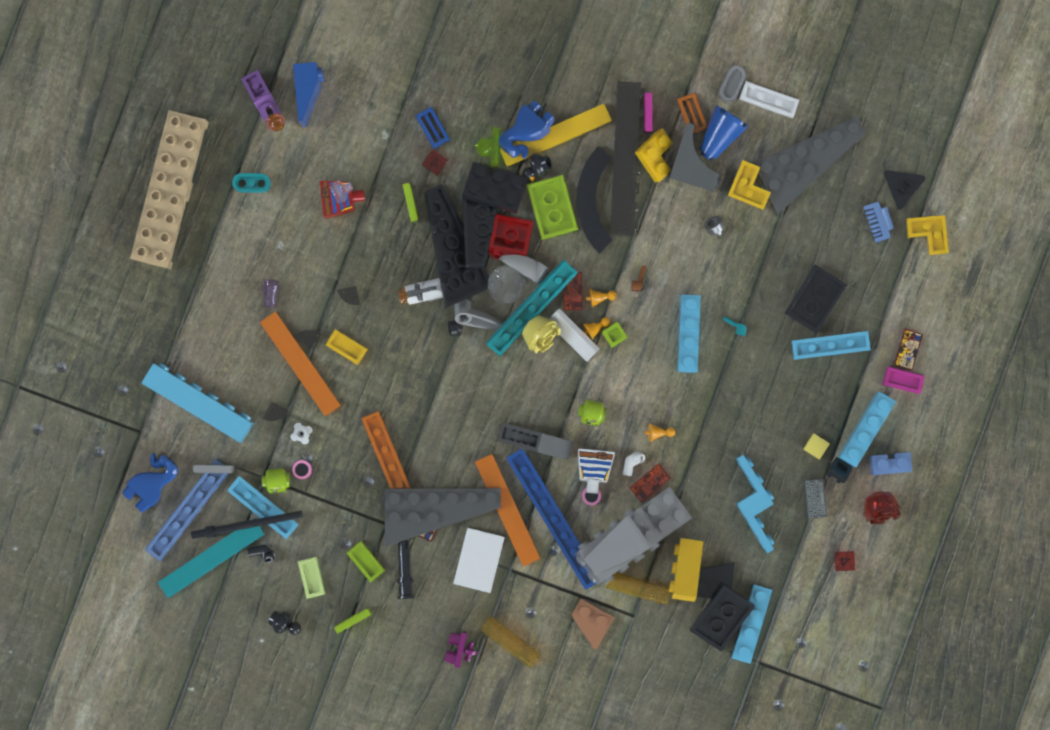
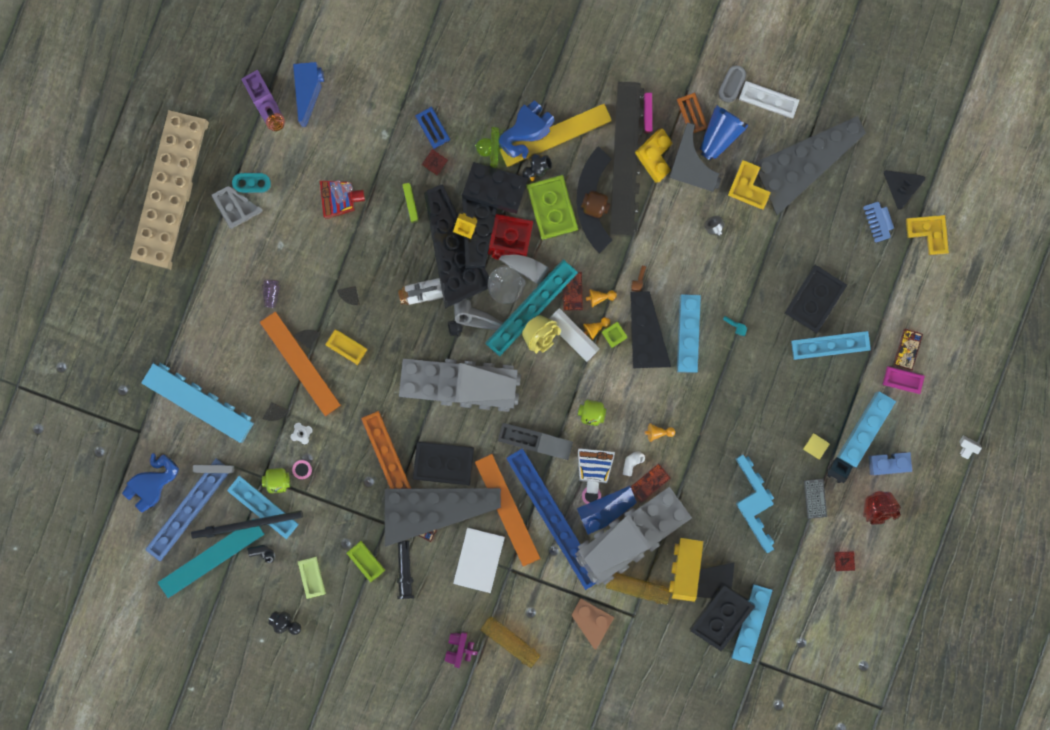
(234, 207): none -> light grey wing
(353, 620): lime tile -> none
(443, 463): none -> black tile
(460, 383): none -> light grey wedge
(465, 225): none -> yellow tile
(595, 204): none -> reddish brown head
(606, 509): none -> blue slope
(647, 338): none -> black wing
(969, 446): none -> white tile

